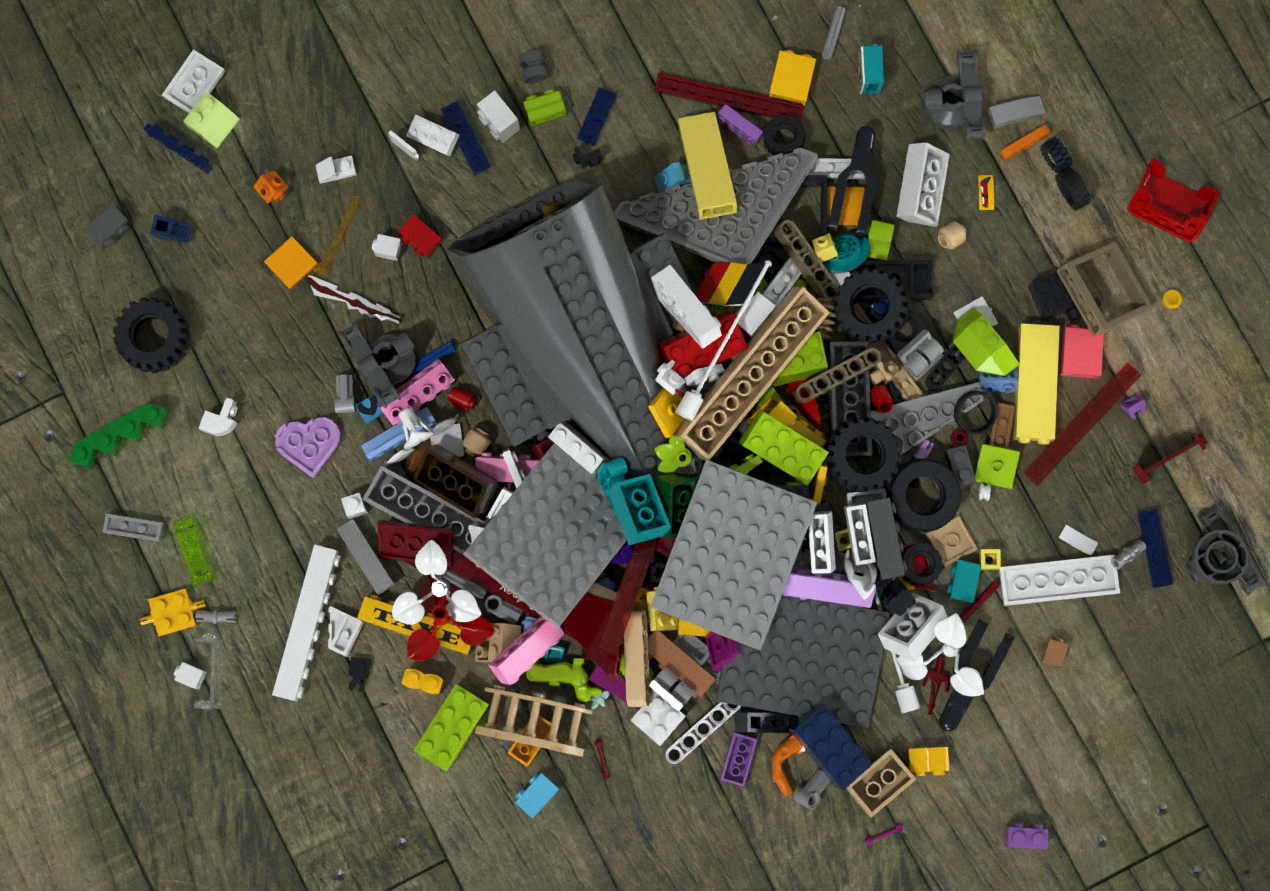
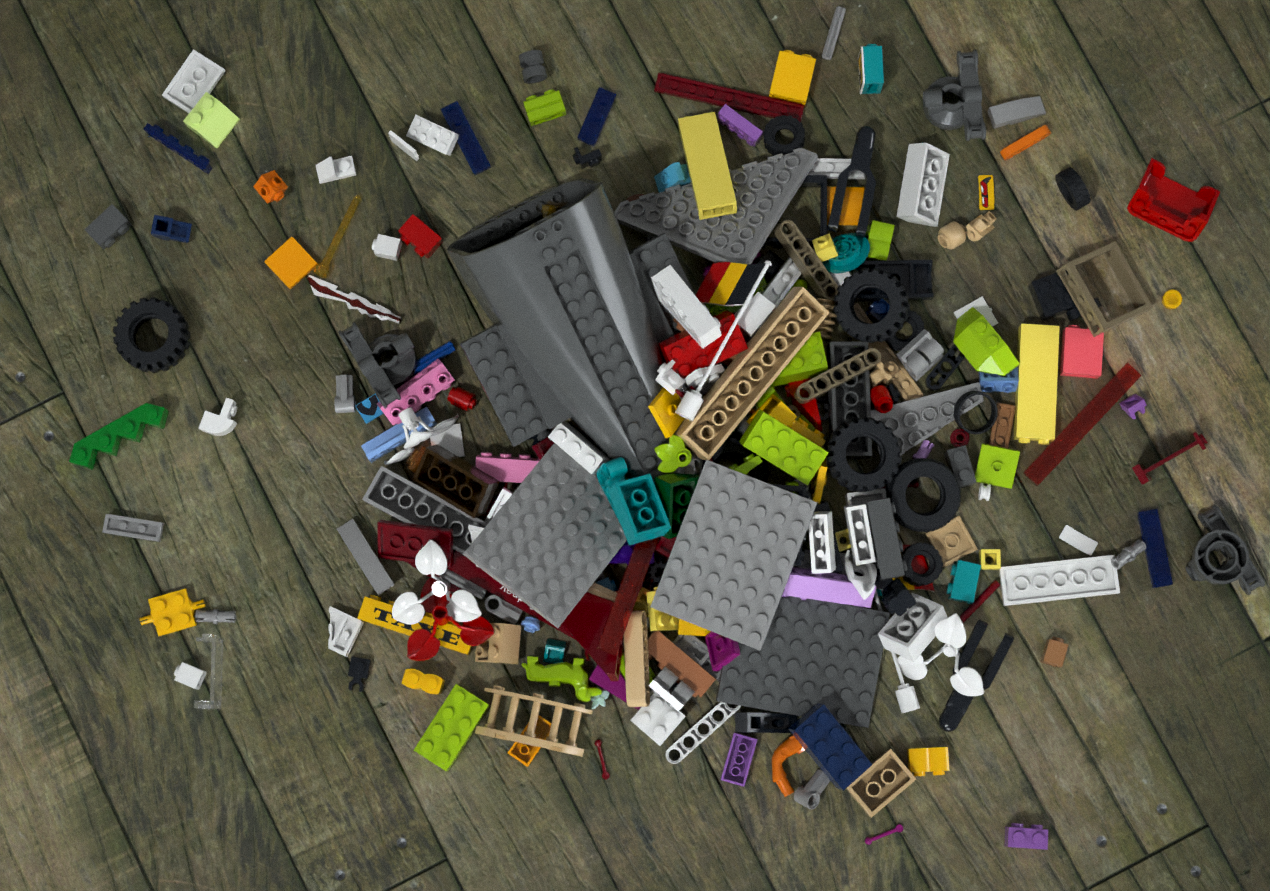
(192, 551): clear neon green plate -> none
(306, 622): white brick -> none
(308, 444): lavender plate -> none
(354, 506): white brick -> none
(476, 442): tan head -> none
(498, 117): white brick -> none
(511, 460): white hinge -> none
(525, 651): bright pink brick -> none
(536, 795): medium azure brick -> none
(936, 678): dark red piece -> none
(980, 226): none -> tan hips
(1056, 155): black bush -> none

